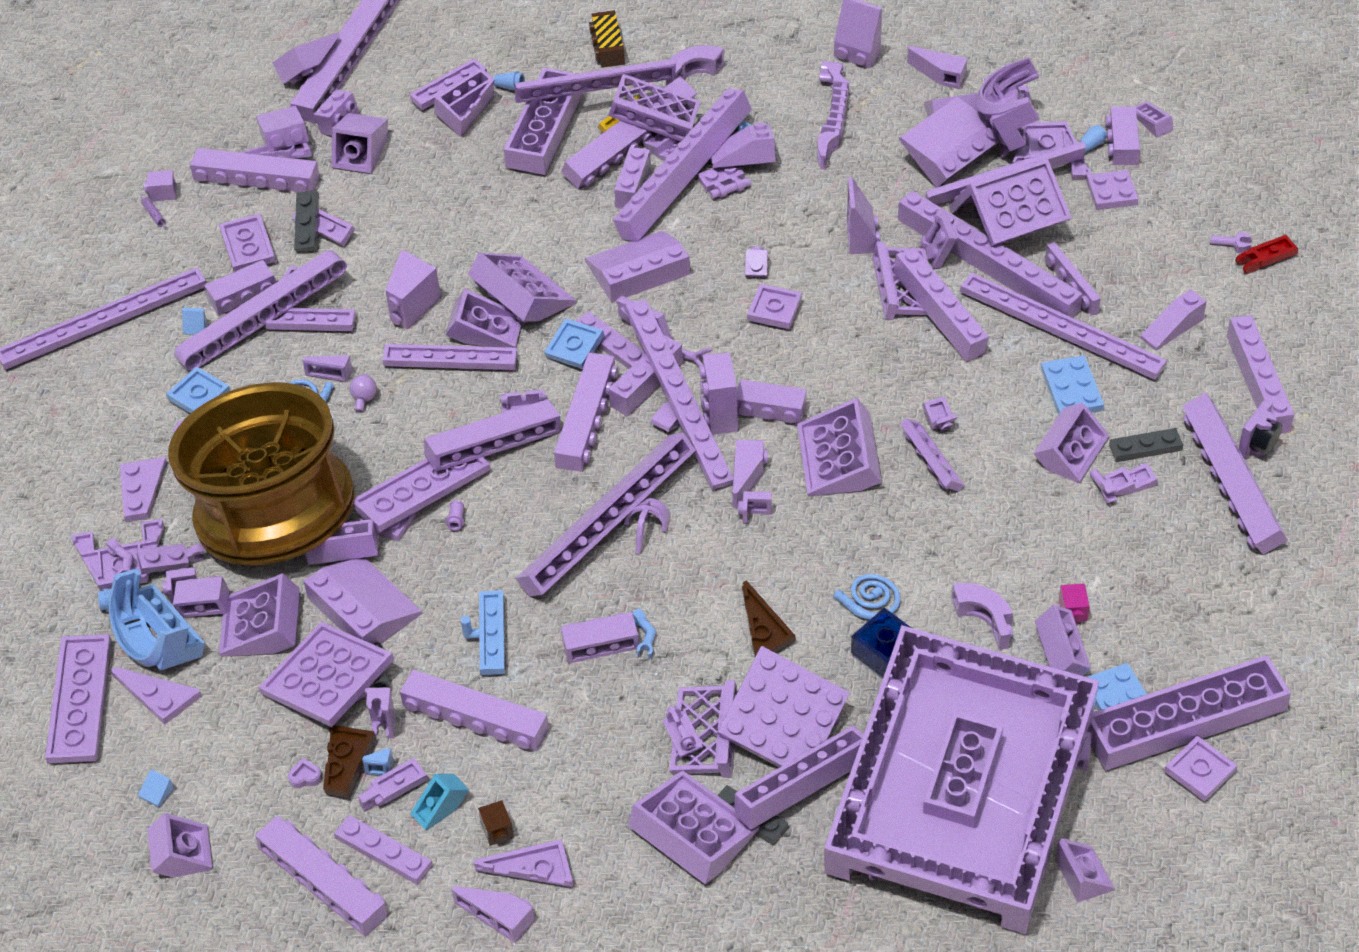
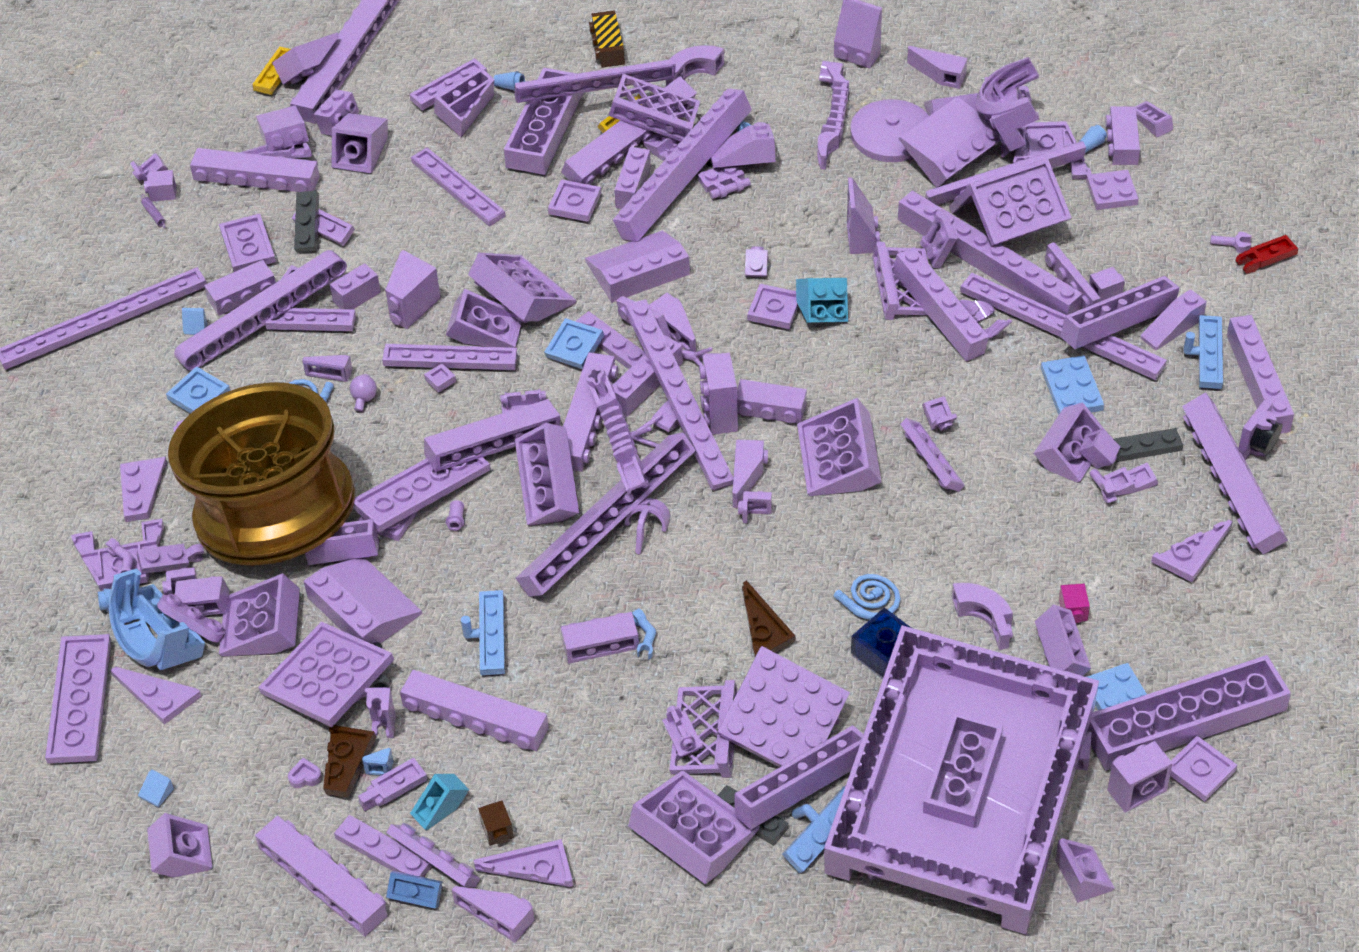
(153, 164): none -> lavender bracket
(192, 617): none -> lavender plate
(269, 78): none -> yellow plate
(355, 287): none -> lavender brick
(414, 889): none -> medium blue plate
(440, 377): none -> lavender plate
(440, 859): none -> lavender plate
(458, 186): none -> lavender tile
(546, 475): none -> lavender slope
(574, 200): none -> lavender plate
(617, 429): none -> lavender piece
(643, 429): none -> lavender plant
(676, 320): none -> lavender slope
(814, 836): none -> light blue plate
(823, 299): none -> medium azure slope
(881, 124): none -> lavender dish
(981, 310): none -> lavender helmet
(1099, 449): none -> lavender brick
(1107, 283): none -> lavender brick
(1118, 312): none -> lavender brick
(1139, 776): none -> lavender brick
(1191, 555): none -> lavender wing
(1208, 350): none -> light blue plate

